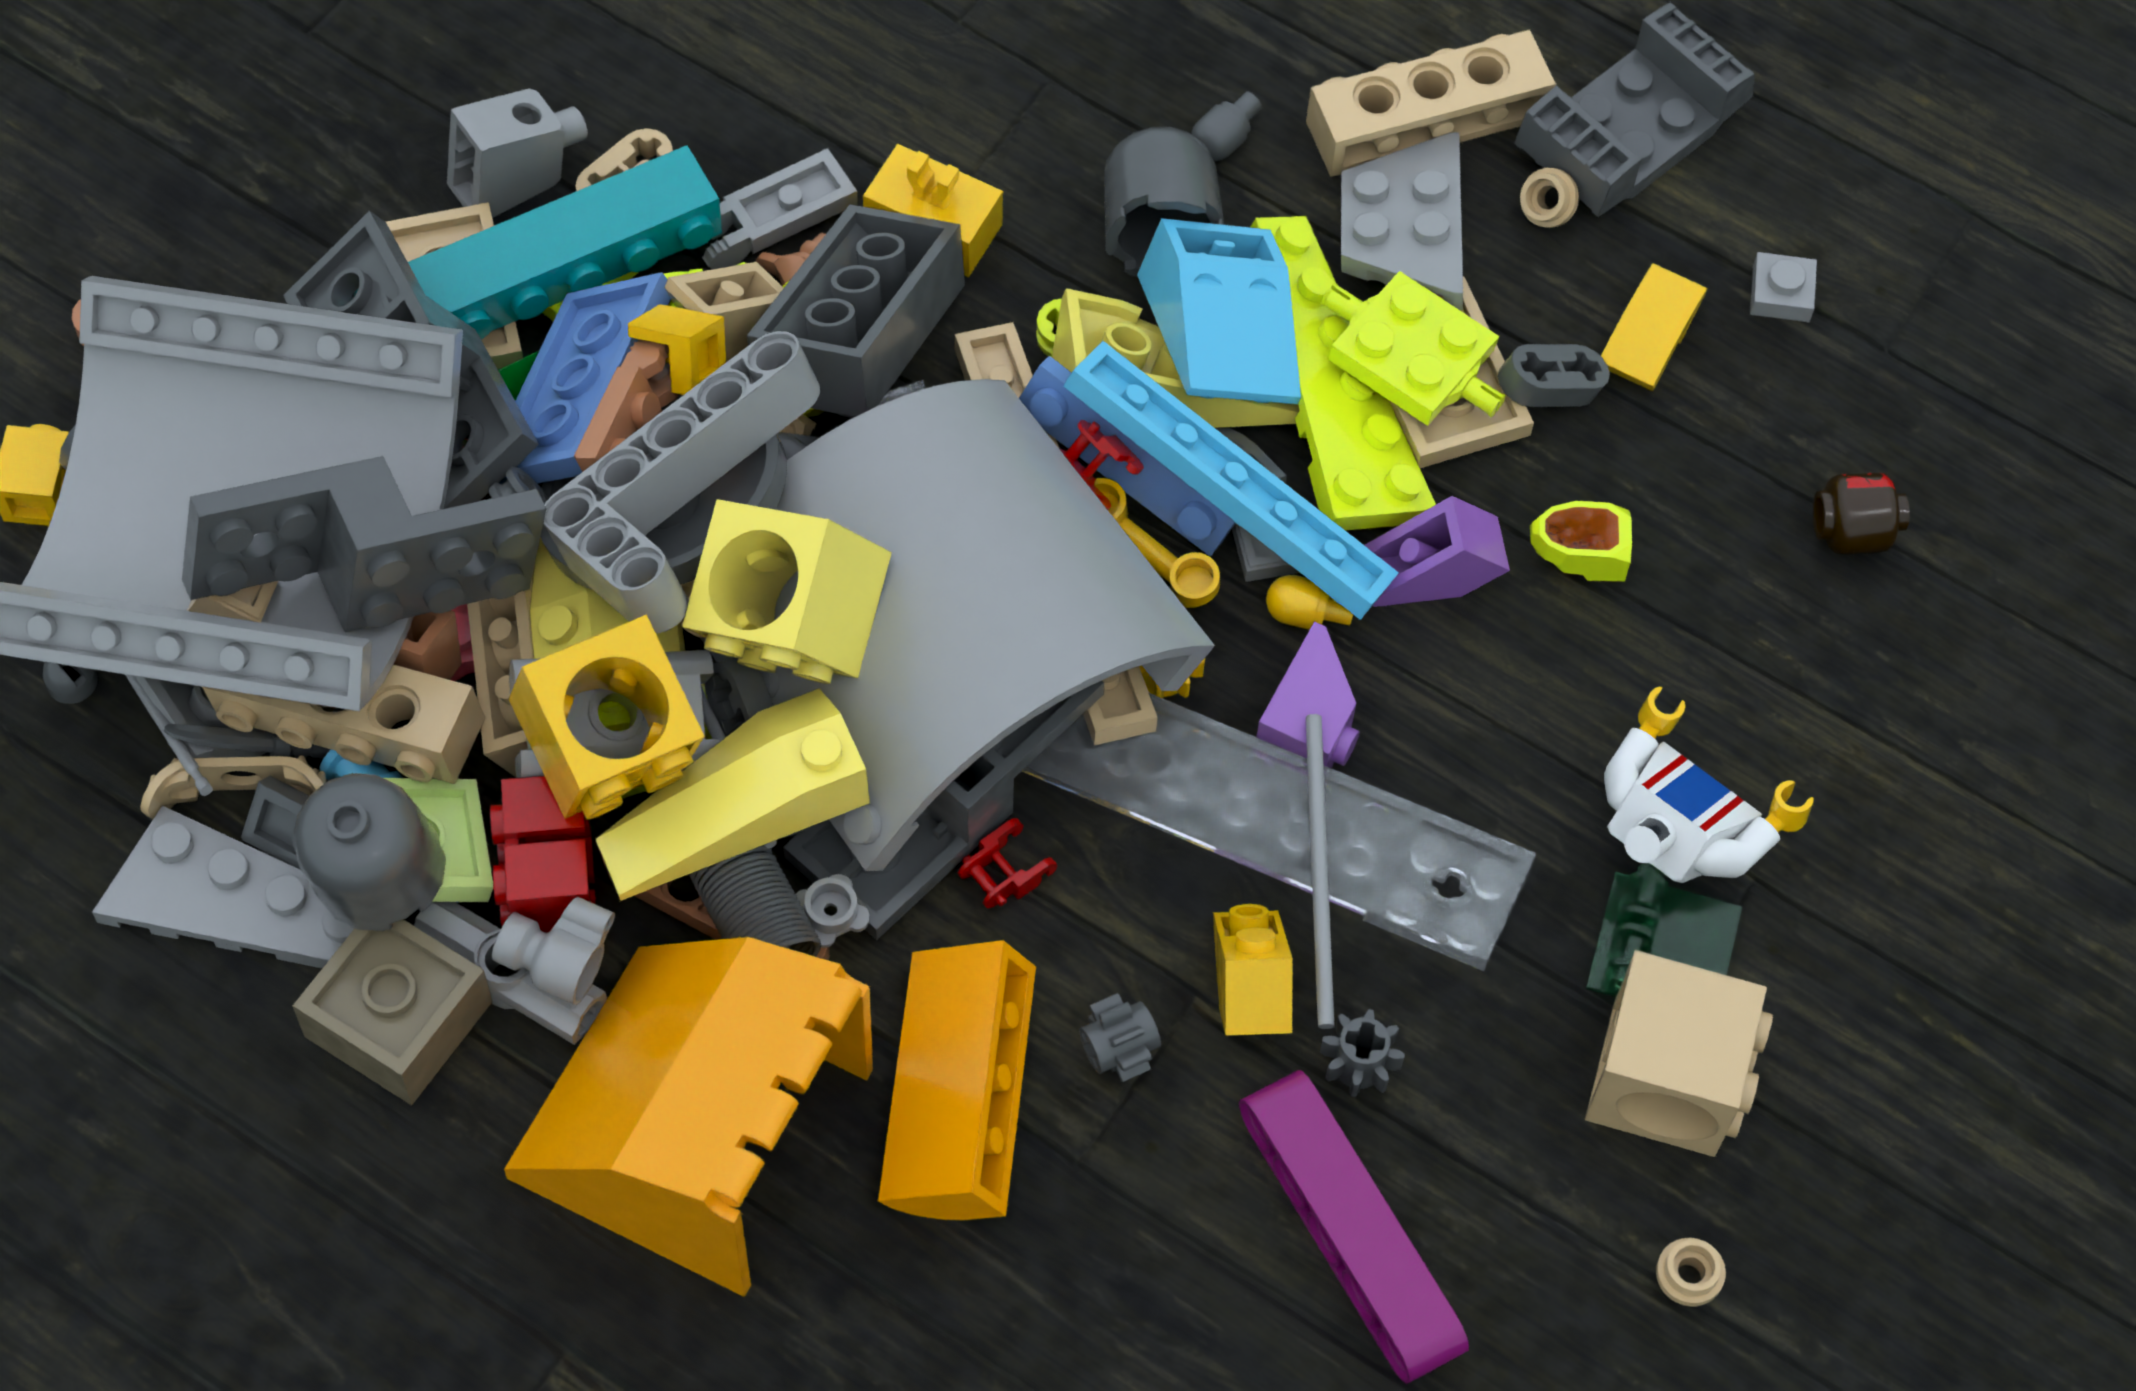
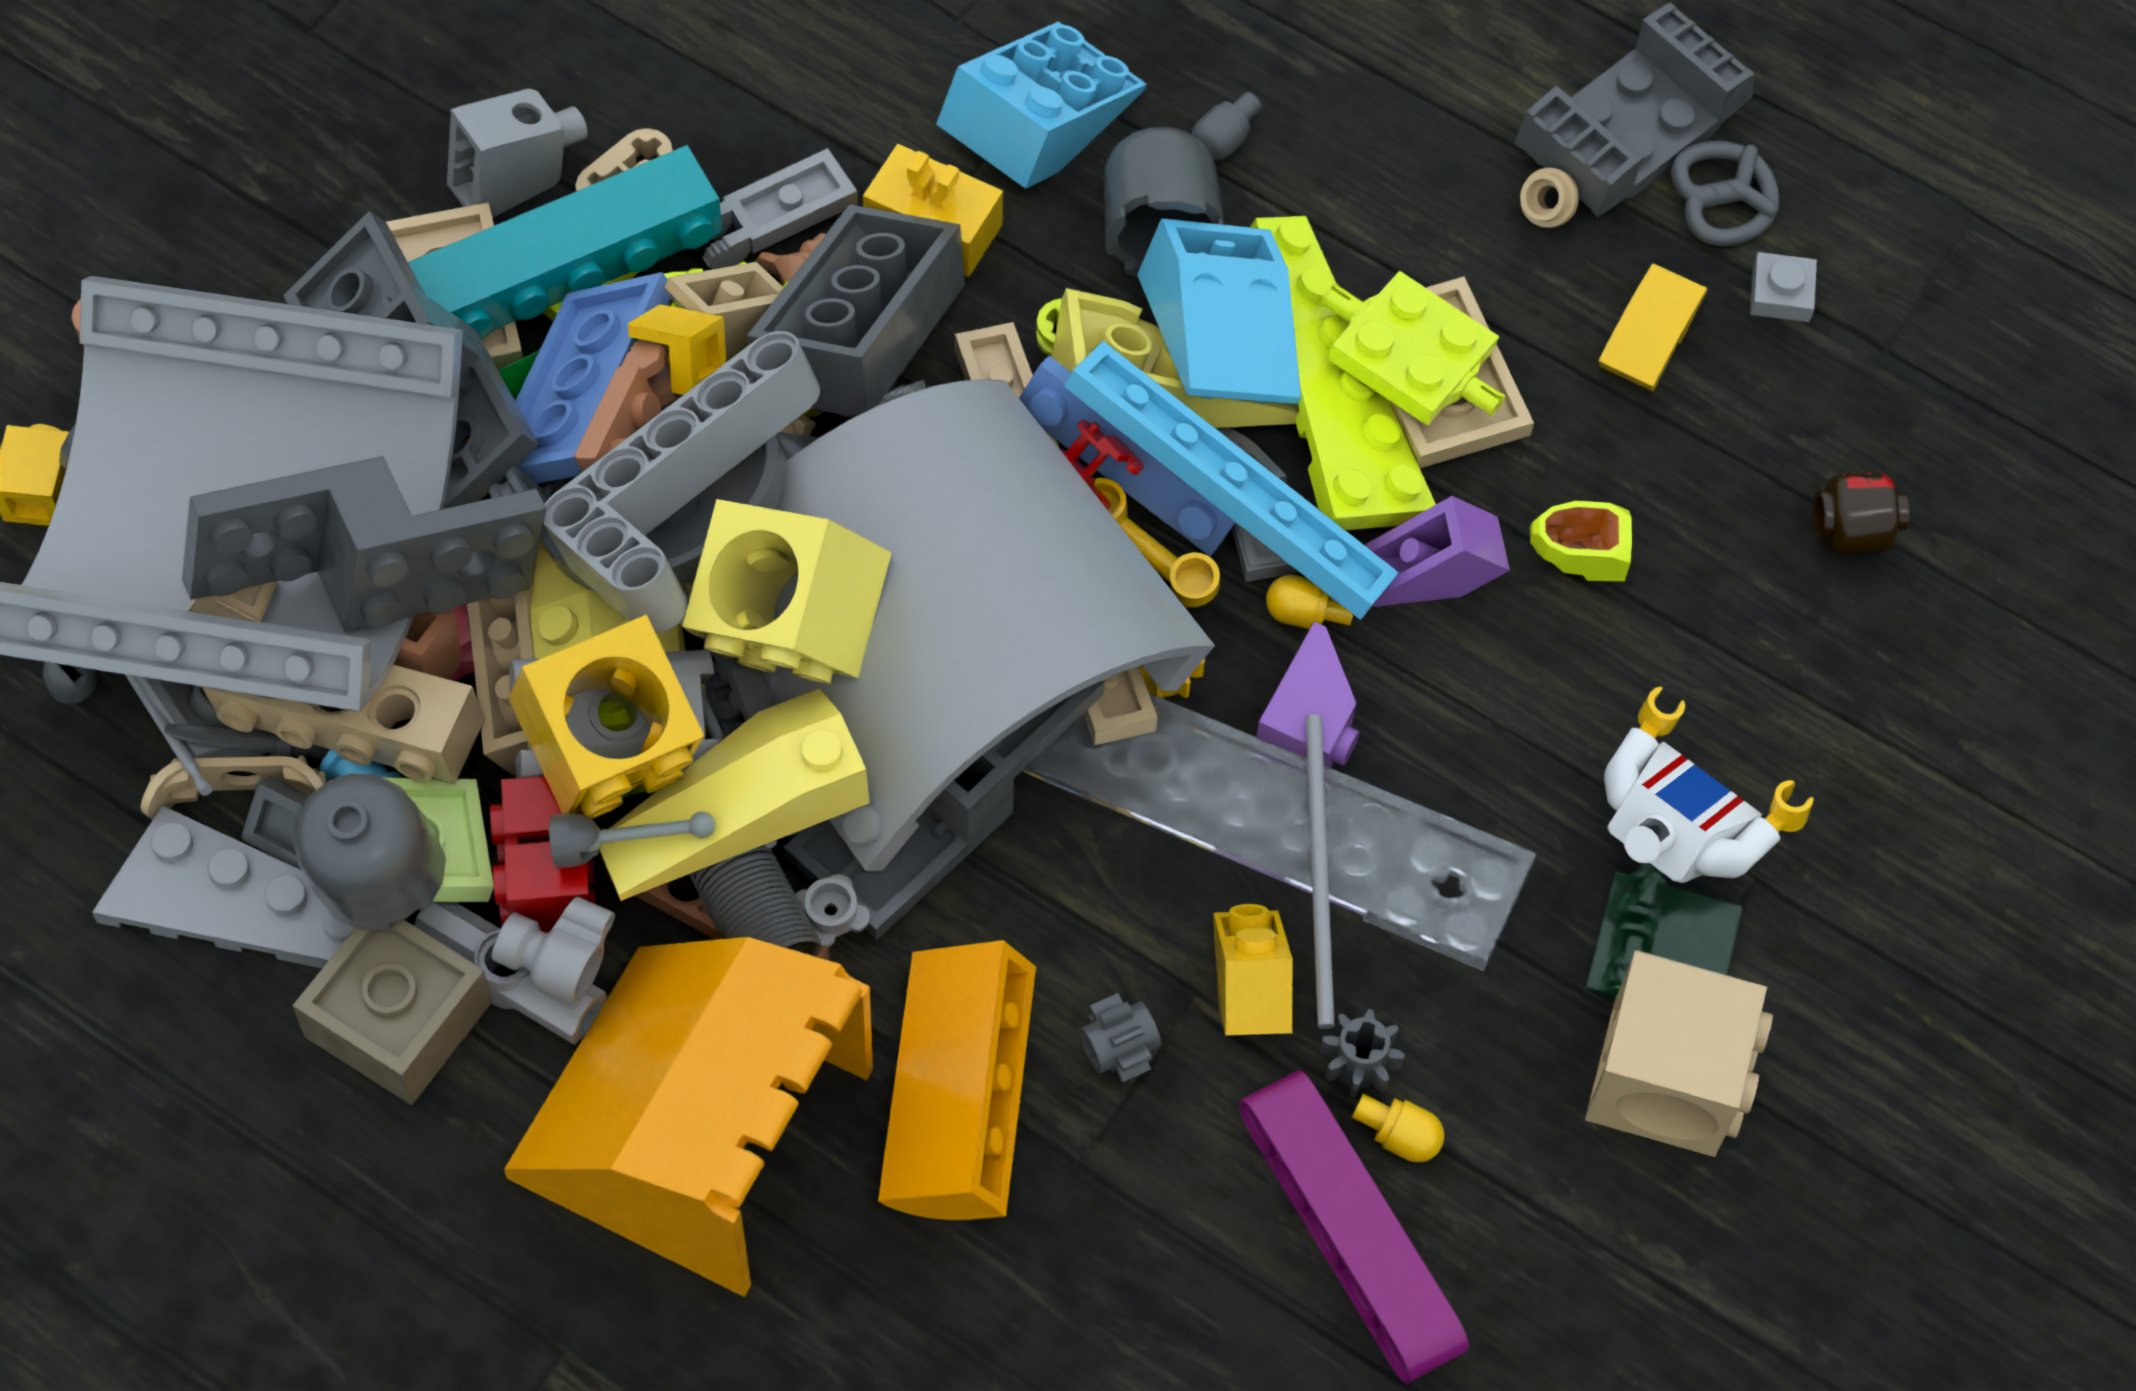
(577, 838): none -> hinge
(1018, 882): red piece -> none
(1037, 102): none -> medium azure slope
(1402, 1128): none -> yellow cylinder
(1406, 217): light grey wing -> none
(1407, 103): tan brick -> none
(1566, 375): dark grey beam -> none
(1700, 1256): tan plate -> none
(1726, 191): none -> dark grey piece

